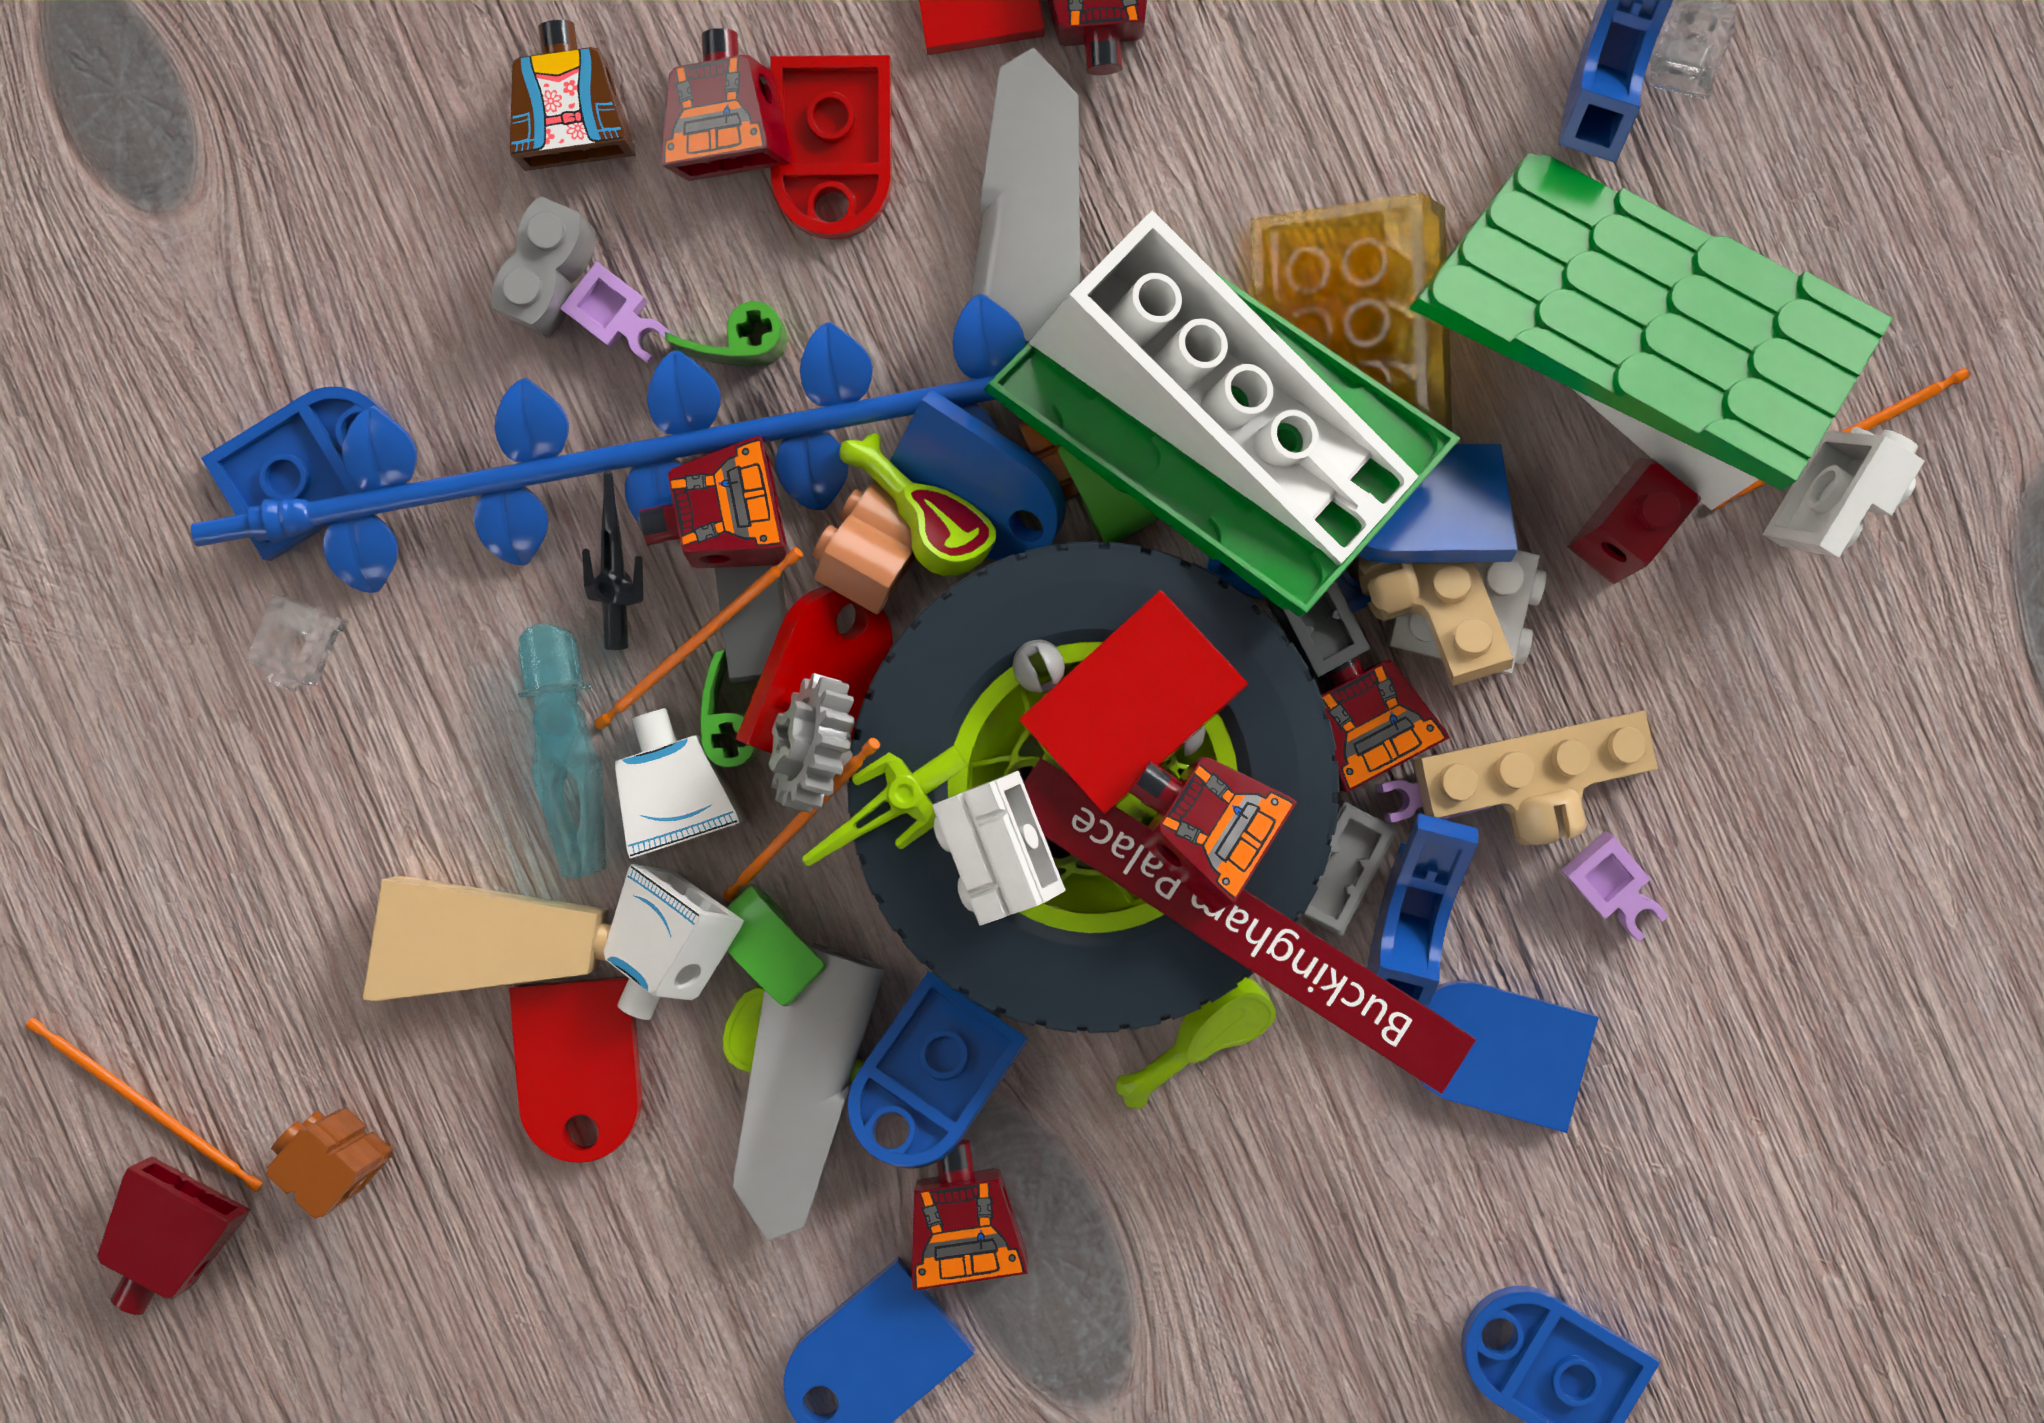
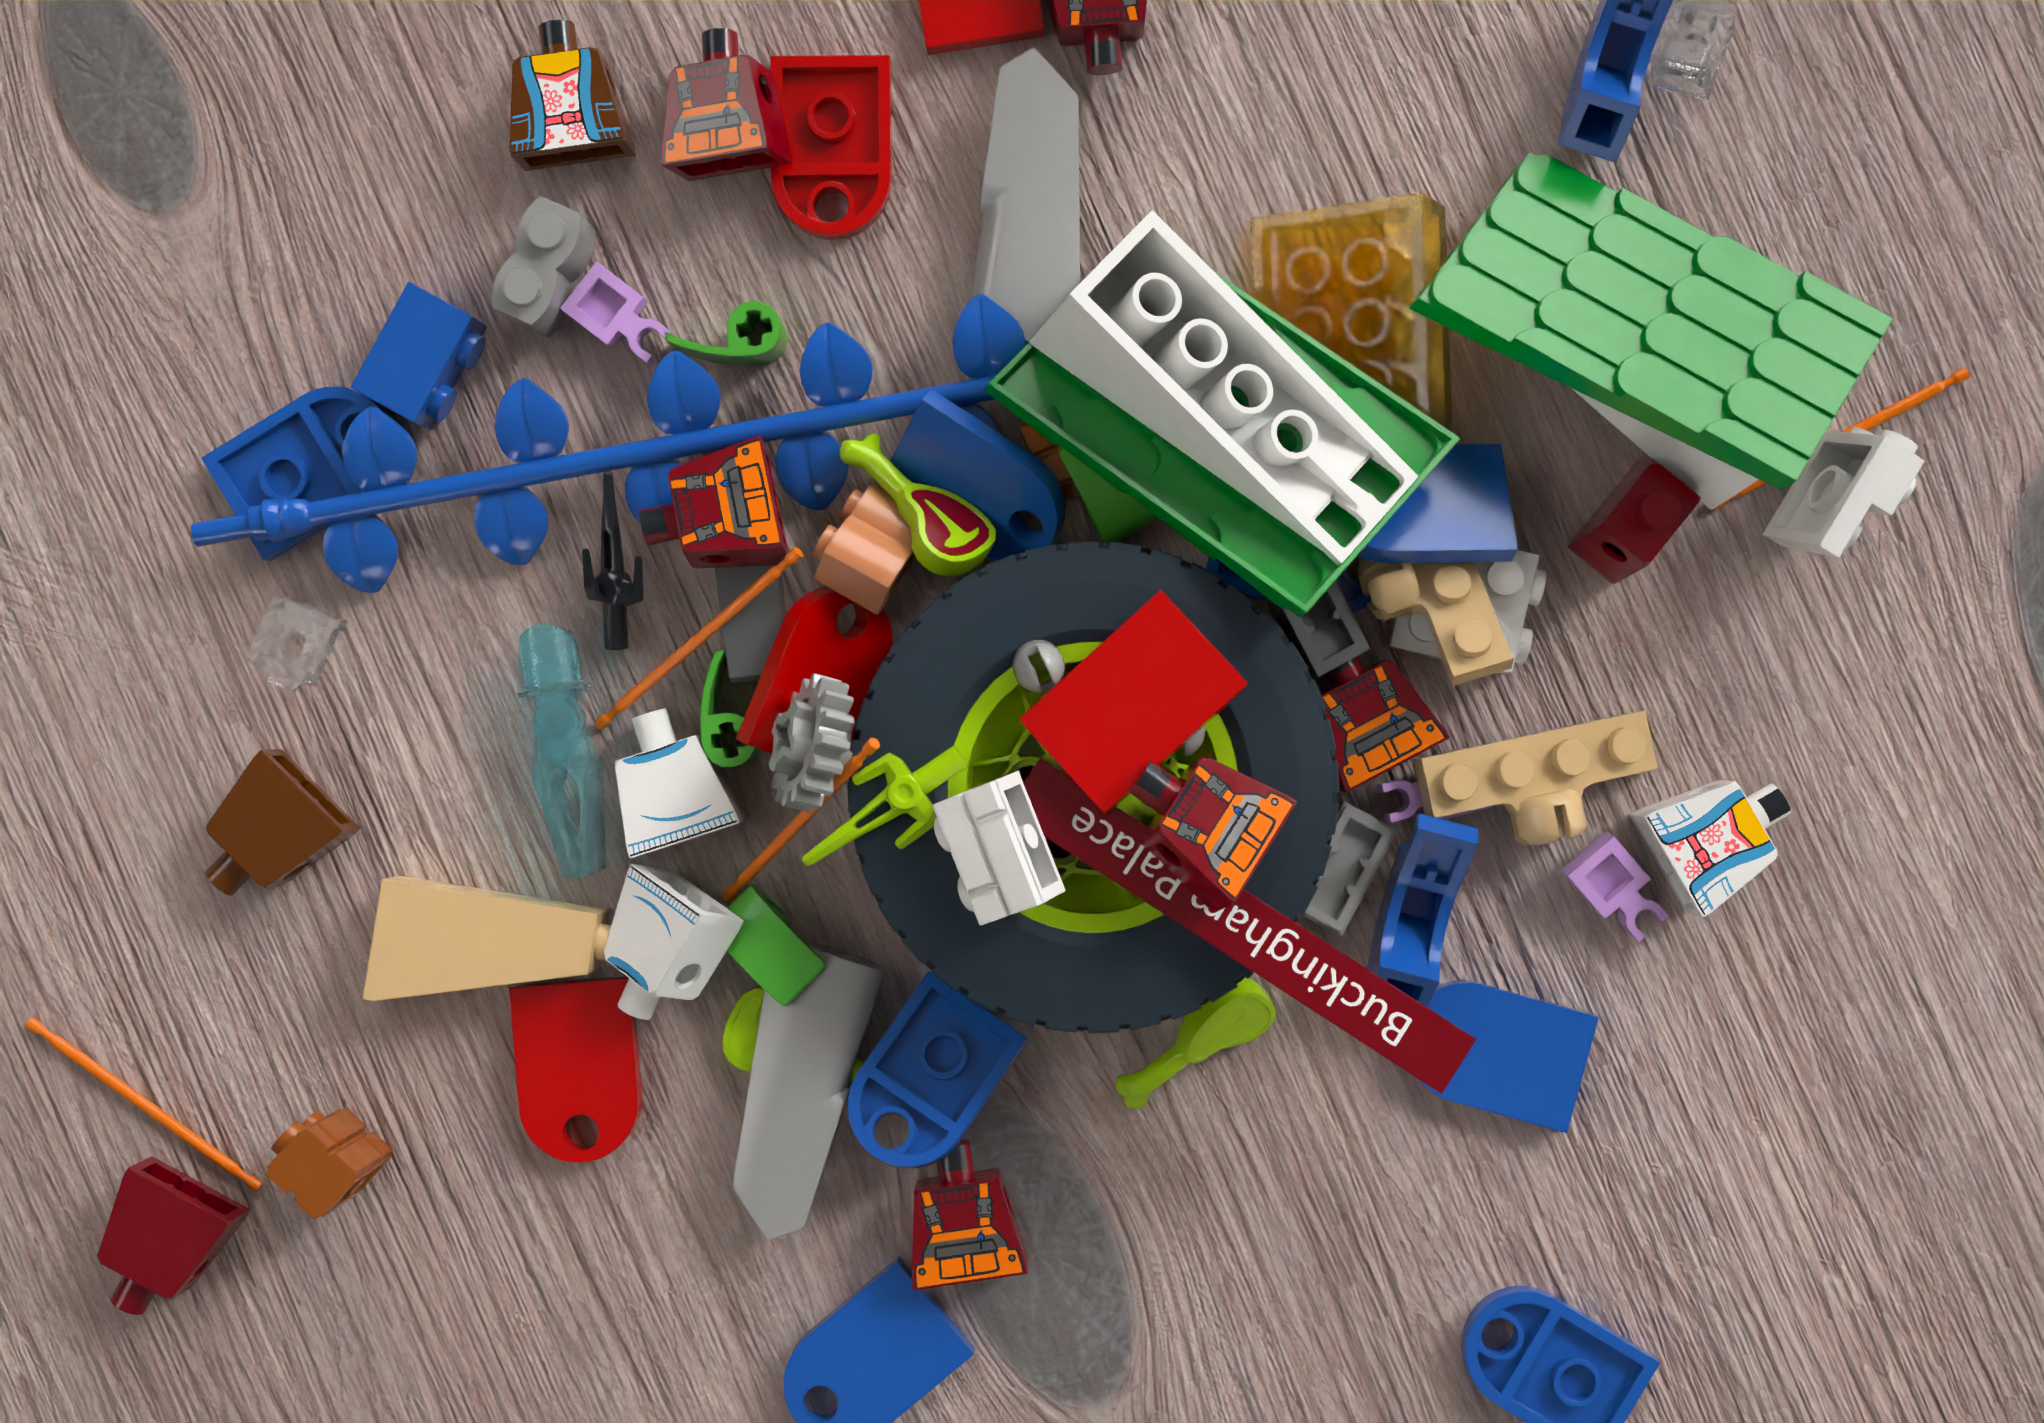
(273, 825): none -> reddish brown torso
(420, 357): none -> blue brick
(1711, 840): none -> torso

